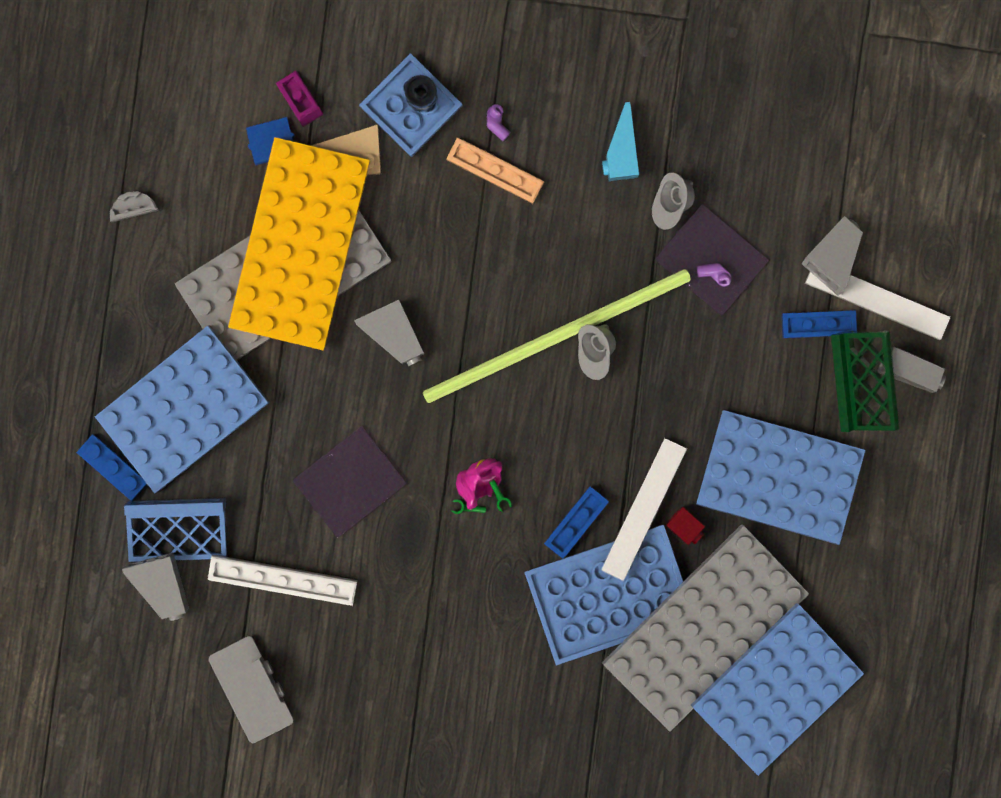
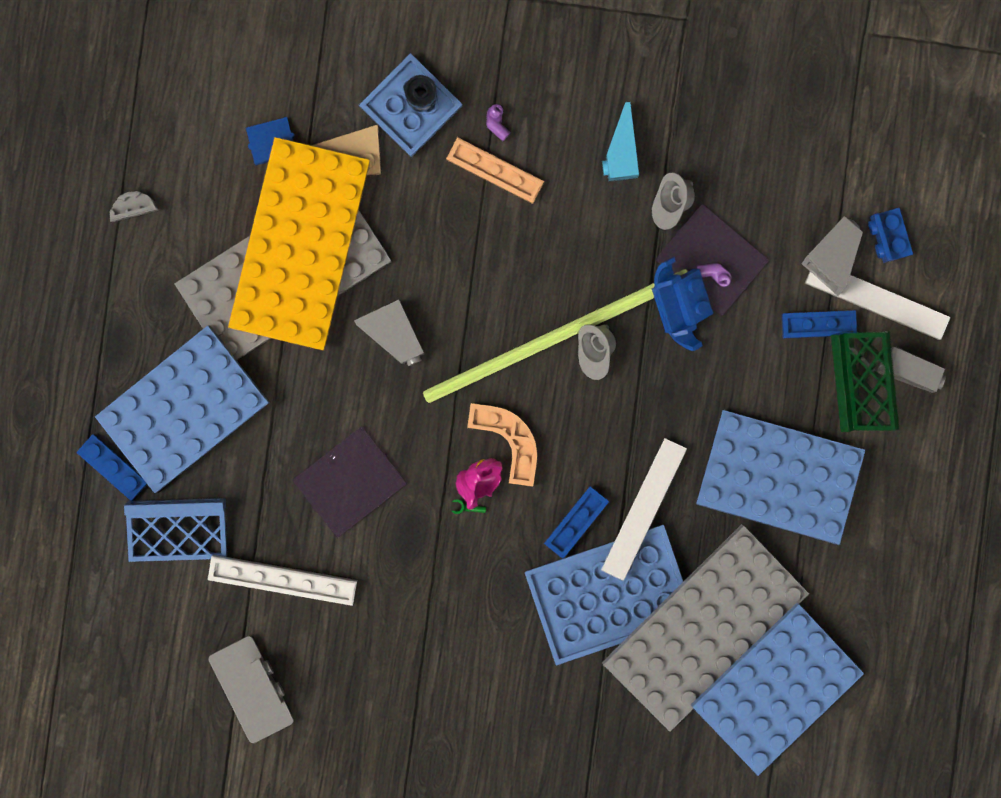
(159, 584): light grey slope -> none
(299, 98): magenta slope -> none
(499, 495): green hand -> none
(515, 432): none -> light nougat plate
(681, 303): none -> blue plate
(685, 526): dark red brick -> none
(890, 235): none -> blue bracket

